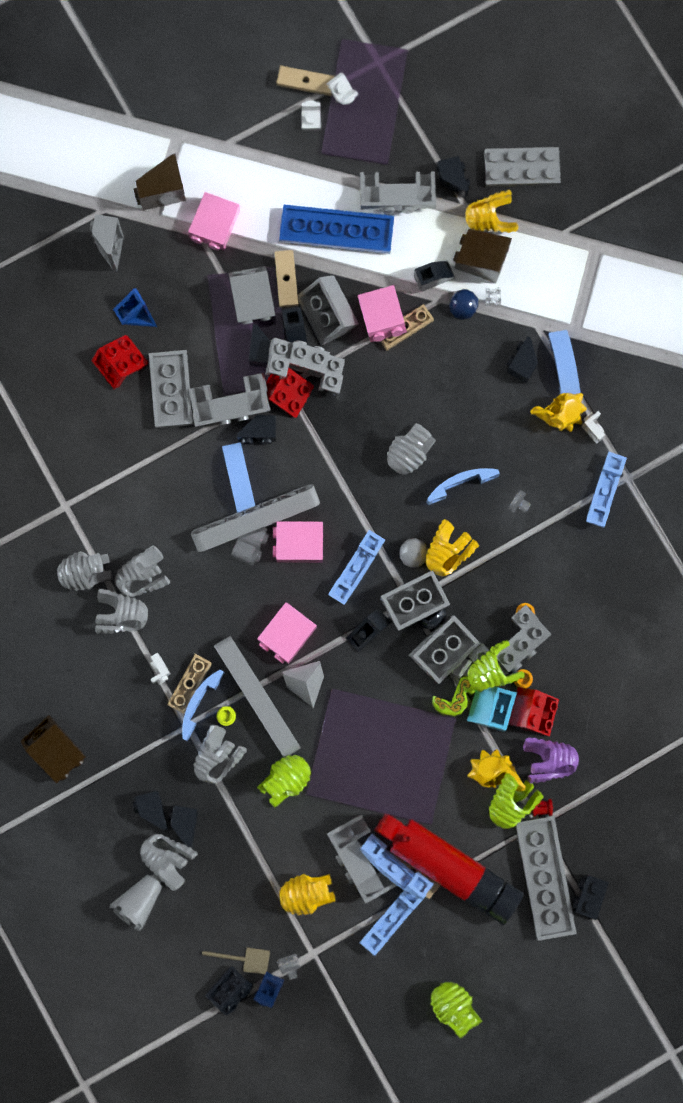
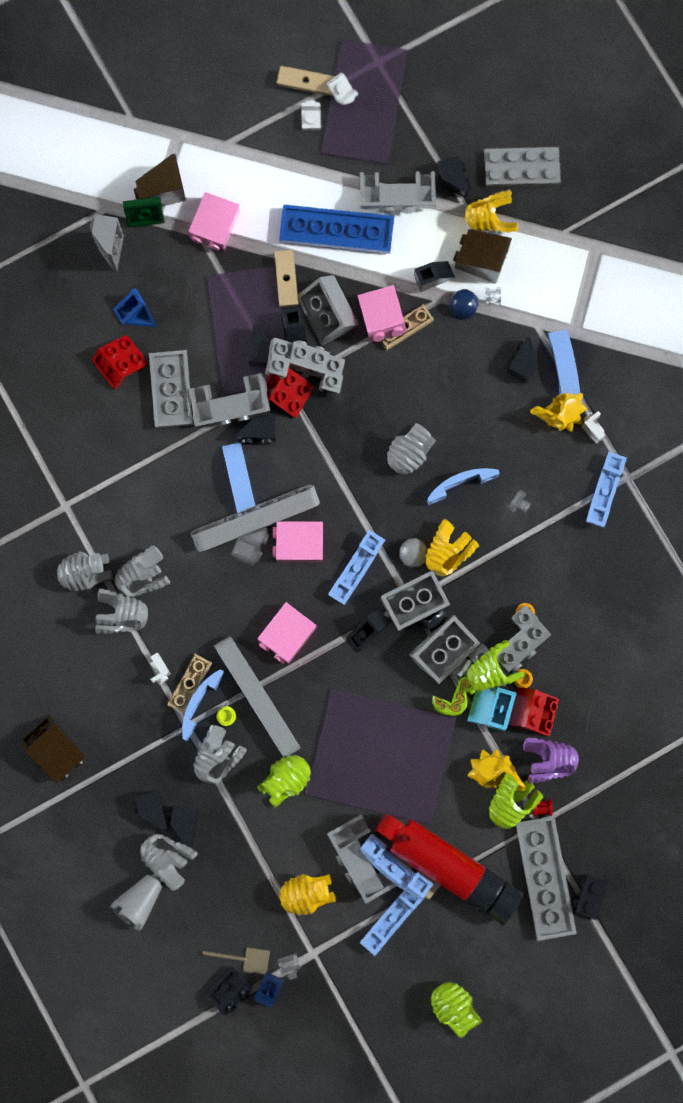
(143, 212): none -> dark green tile
(252, 295): light grey slope -> none
(305, 681): light grey slope -> none

